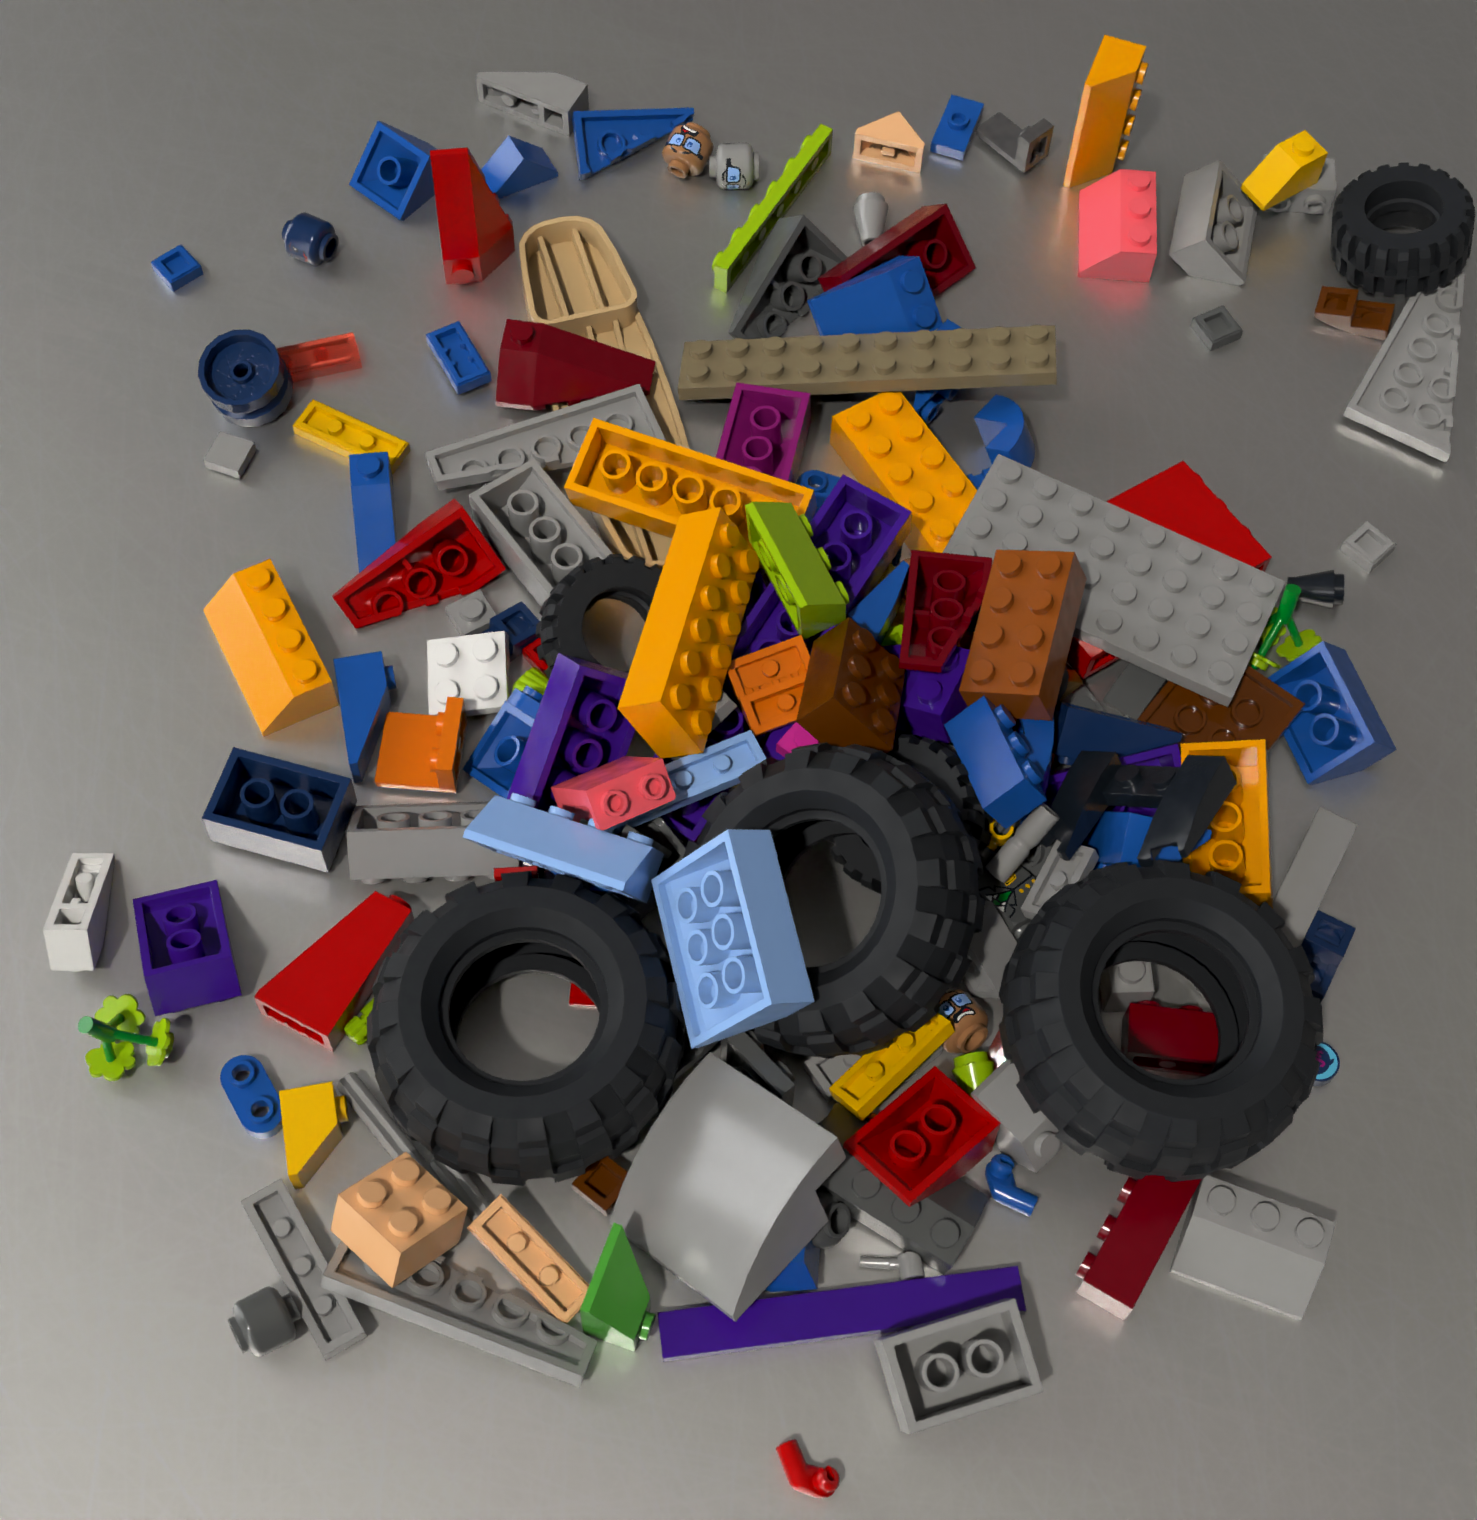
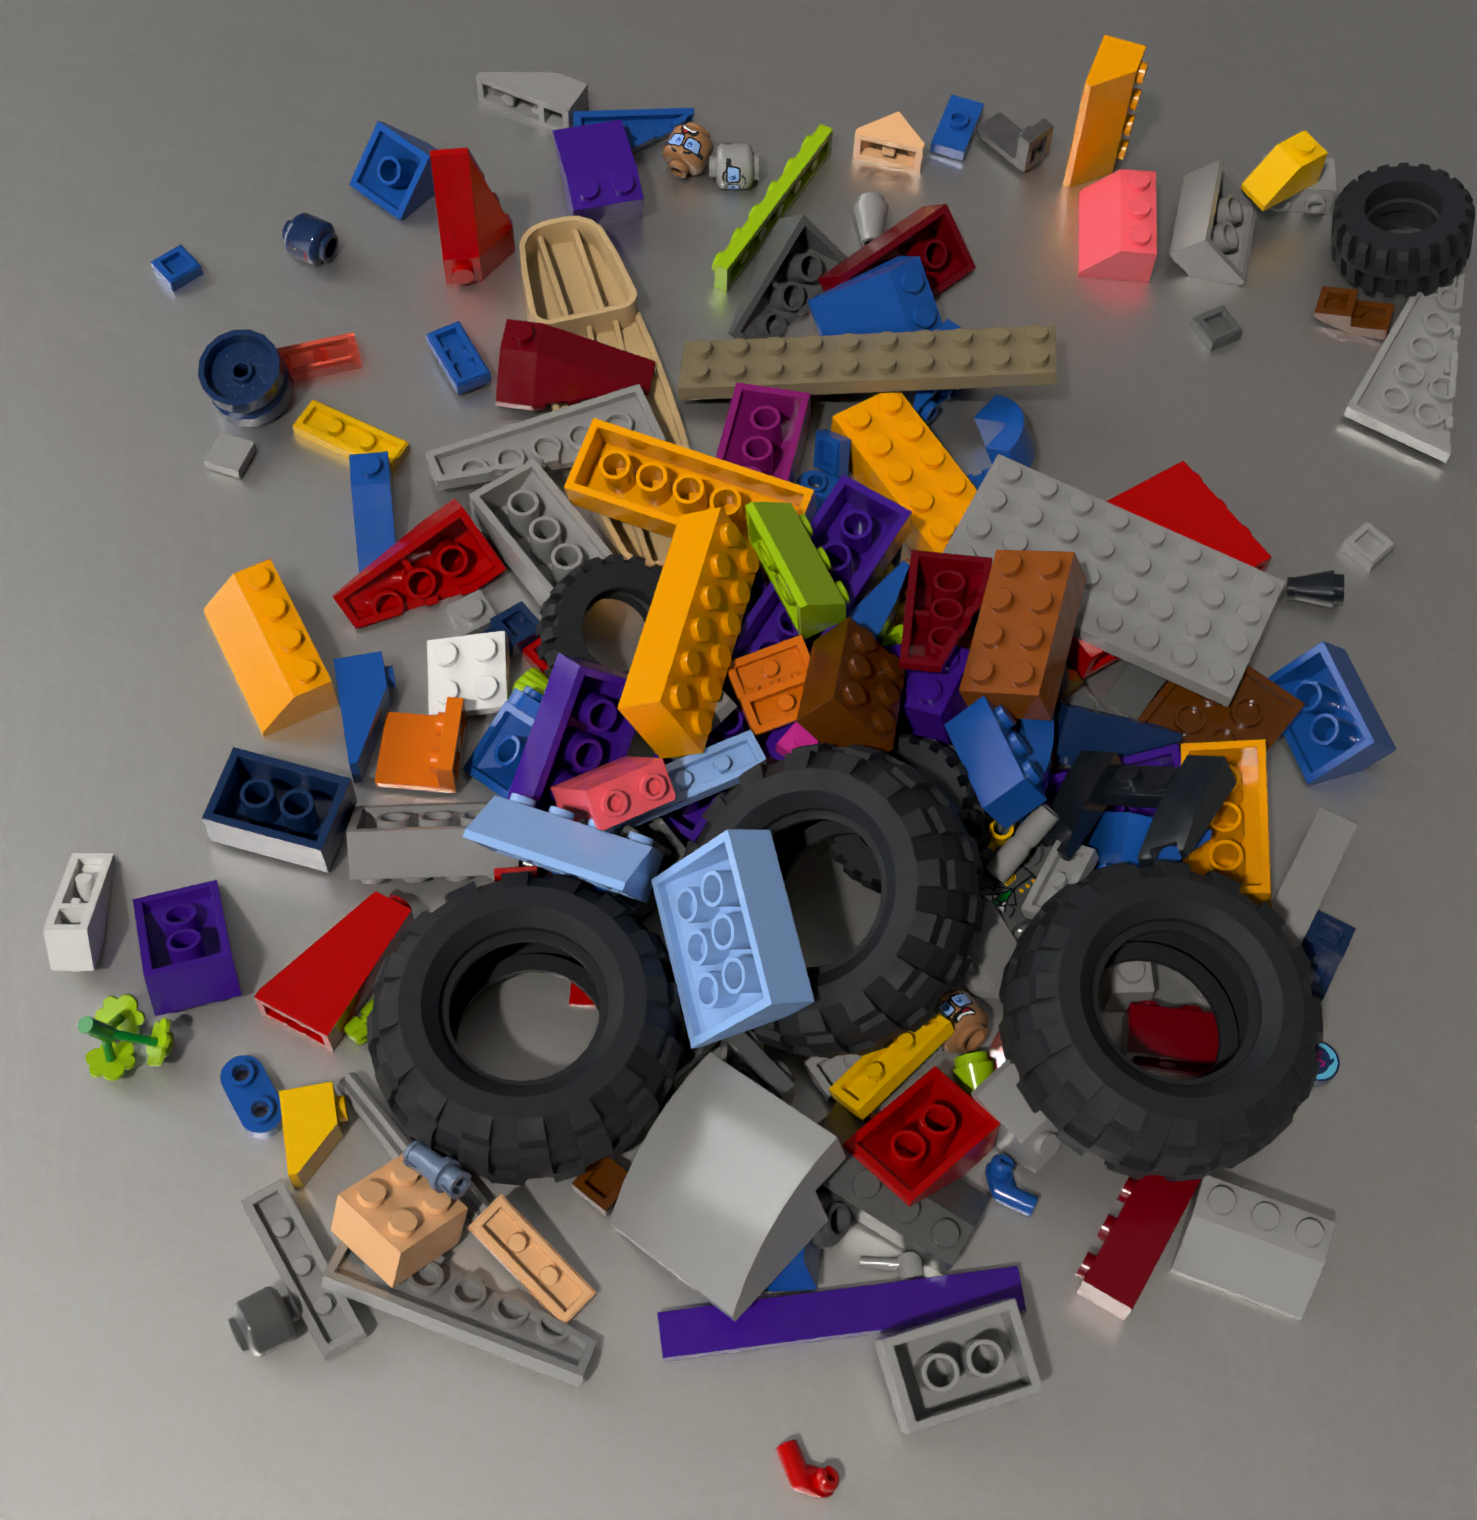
(442, 1173): none -> sand blue pin
(517, 167): blue slope -> none
(599, 172): none -> dark purple slope
(617, 1297): bright green slope -> none
(831, 452): none -> blue tile
(1295, 643): plant -> none

